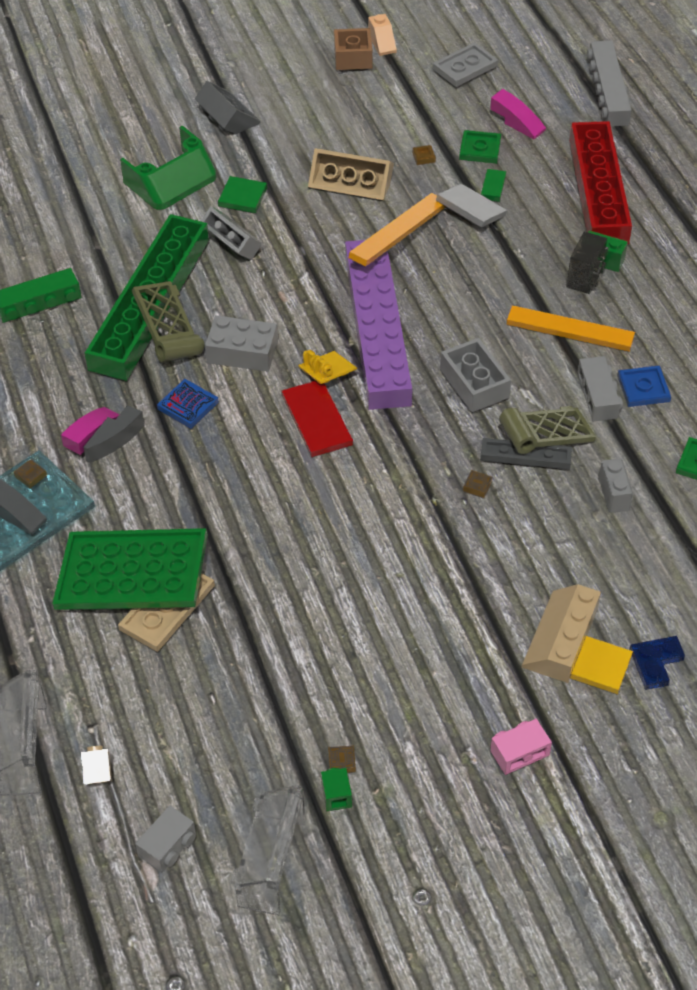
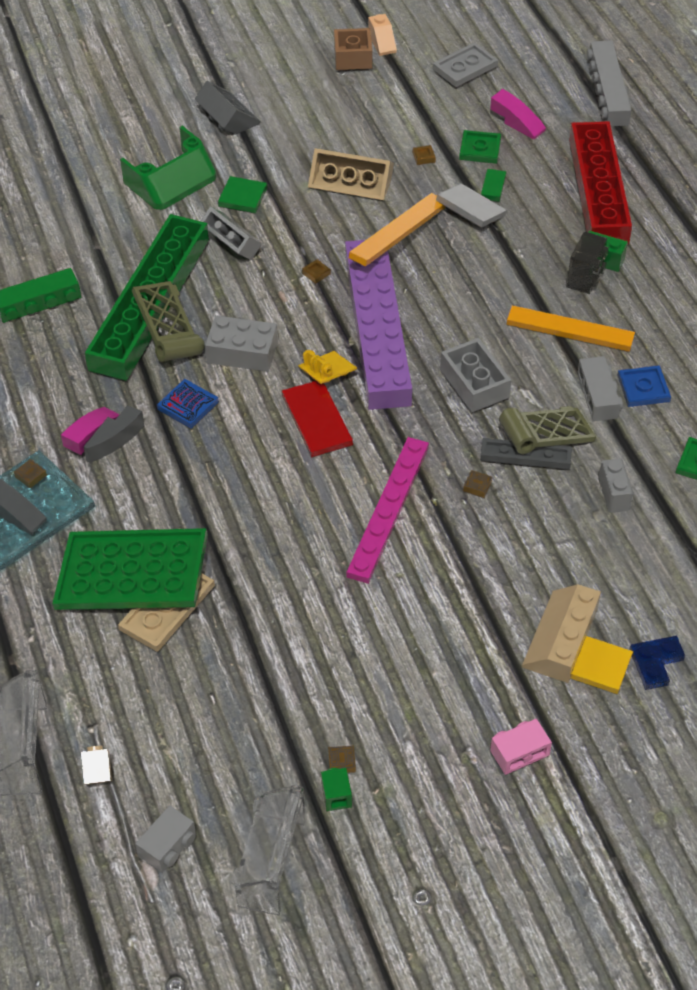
(316, 271): none -> pearl gold tile
(387, 510): none -> dark pink plate

